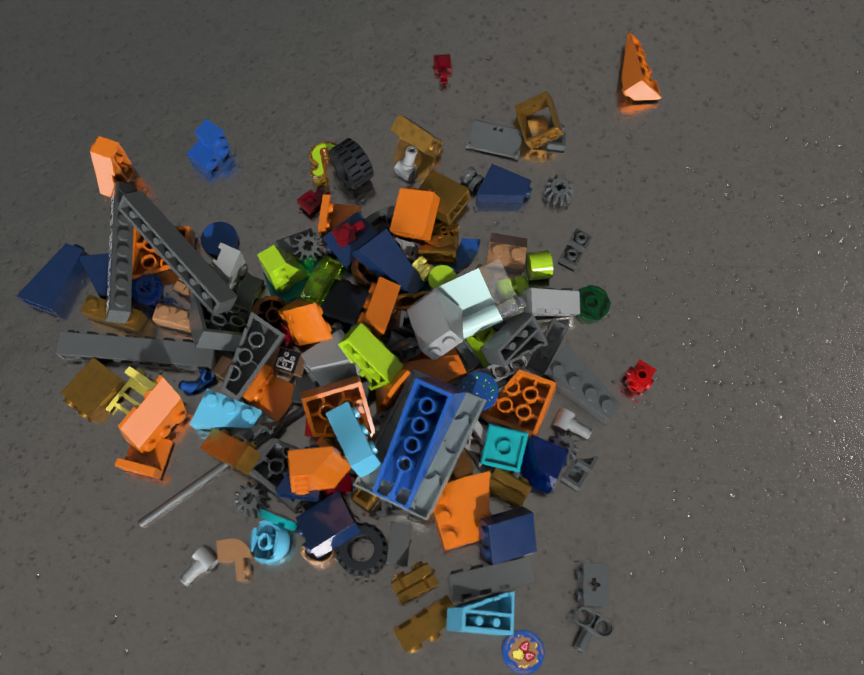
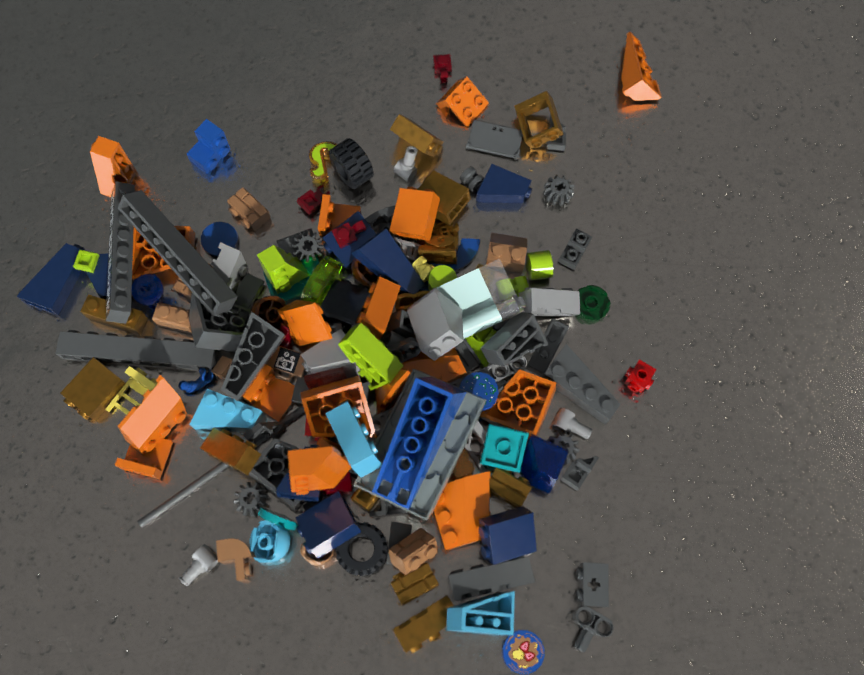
(86, 261): none -> lime tile
(248, 209): none -> medium nougat brick
(325, 377): none -> clear red tile
(413, 551): none -> medium nougat brick
(464, 100): none -> orange bracket

